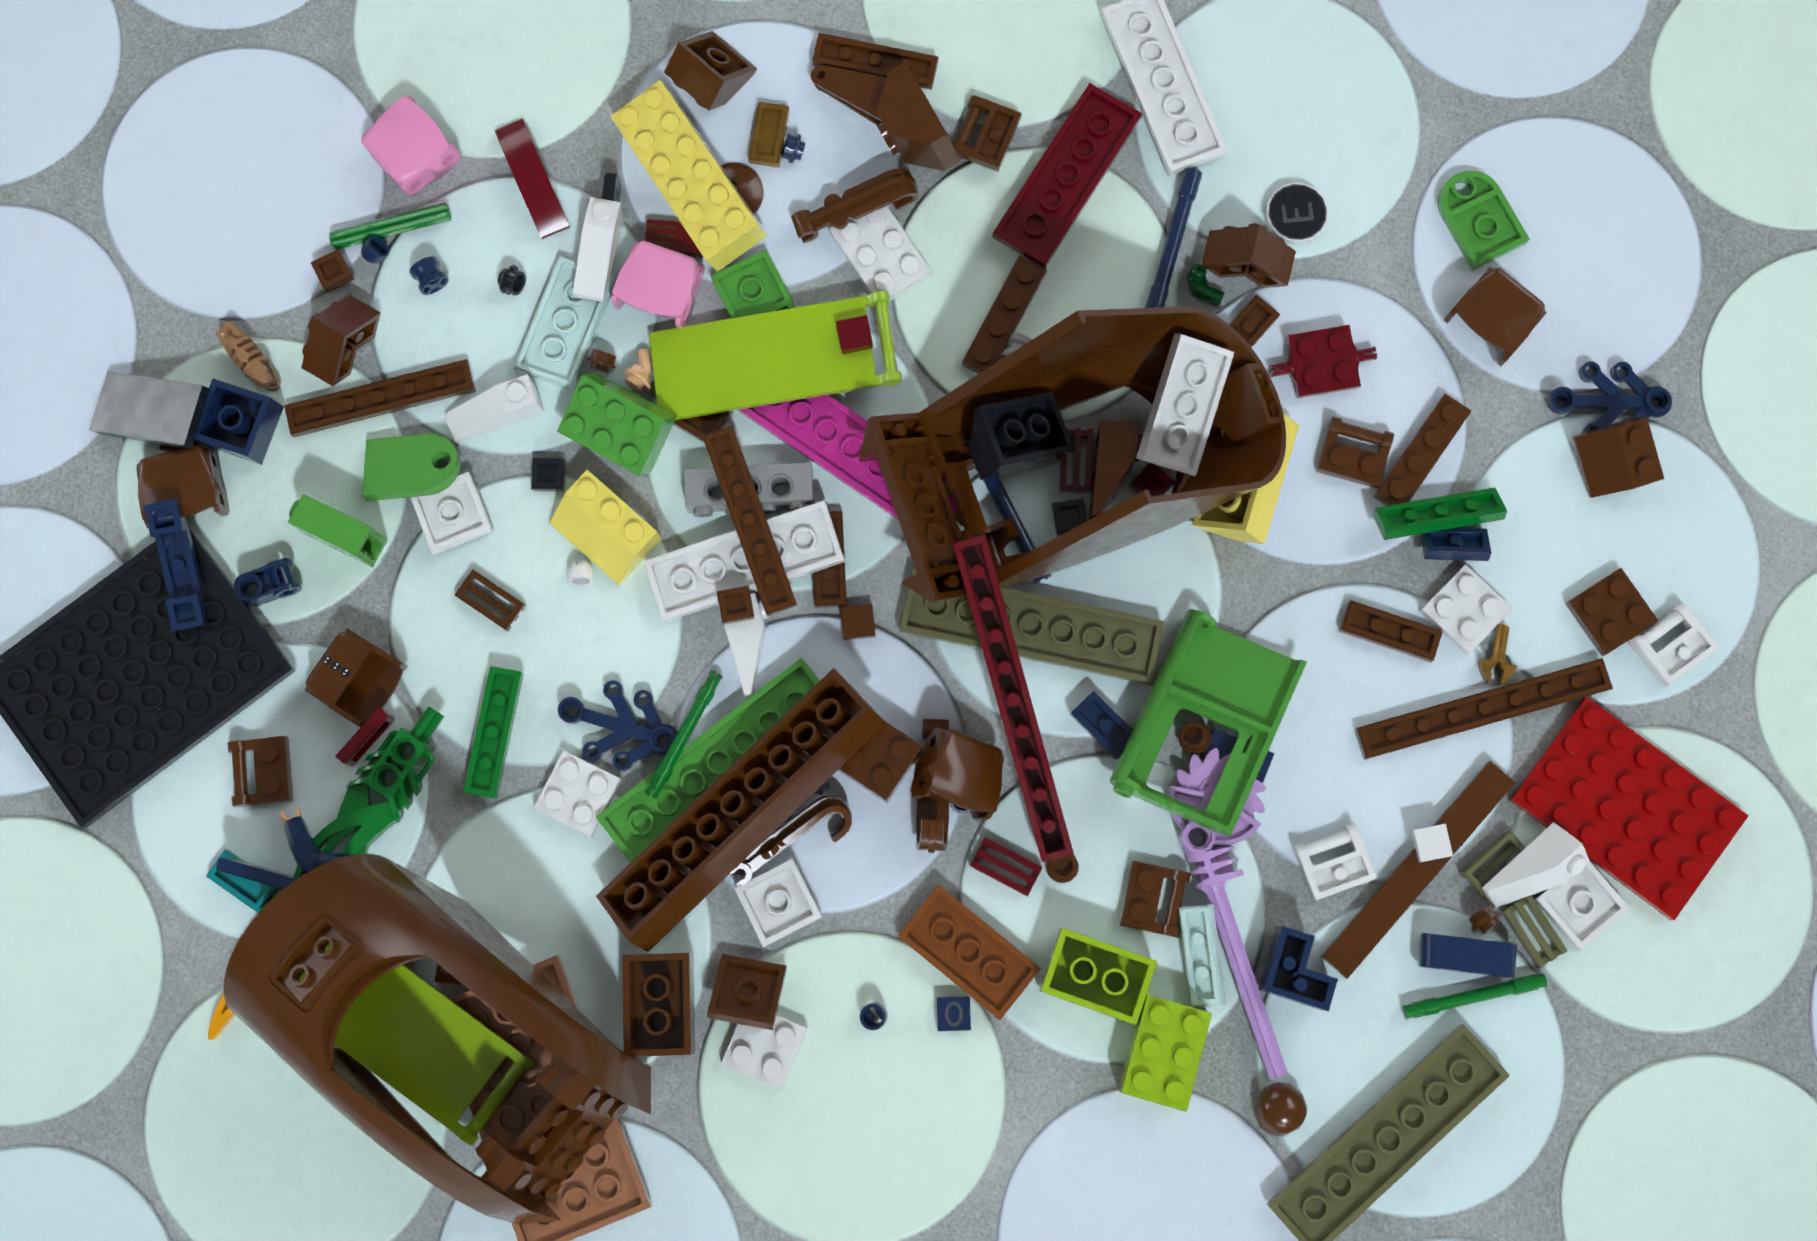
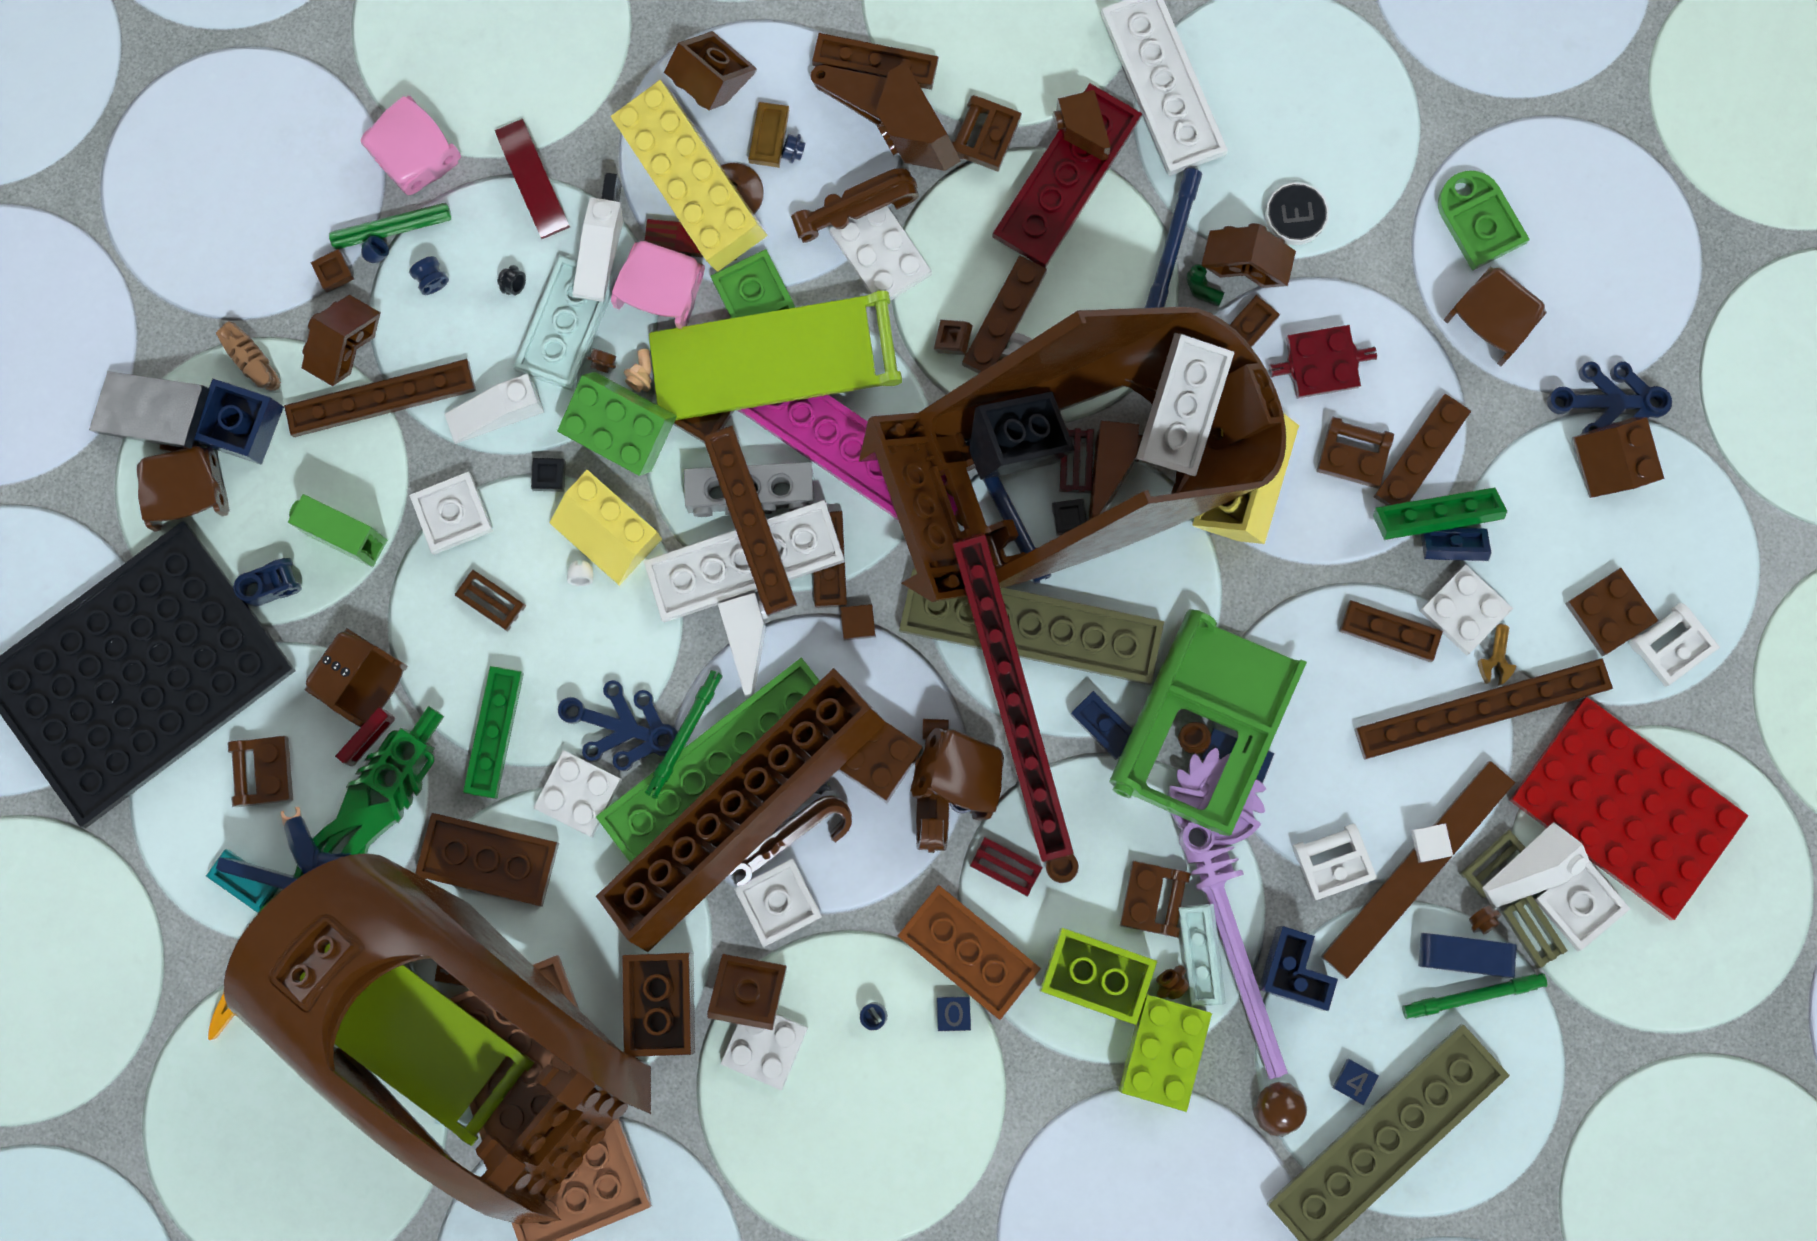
(178, 564): dark blue slope -> none
(408, 466): bright green tile -> none
(487, 859): none -> reddish brown plate
(735, 605): reddish brown tile -> none
(854, 334): dark red tile -> none
(953, 337): none -> reddish brown tile
(1082, 123): none -> reddish brown slope
(1152, 479): dark red tile -> none
(1172, 983): none -> reddish brown plate
(1355, 1081): none -> dark blue tile

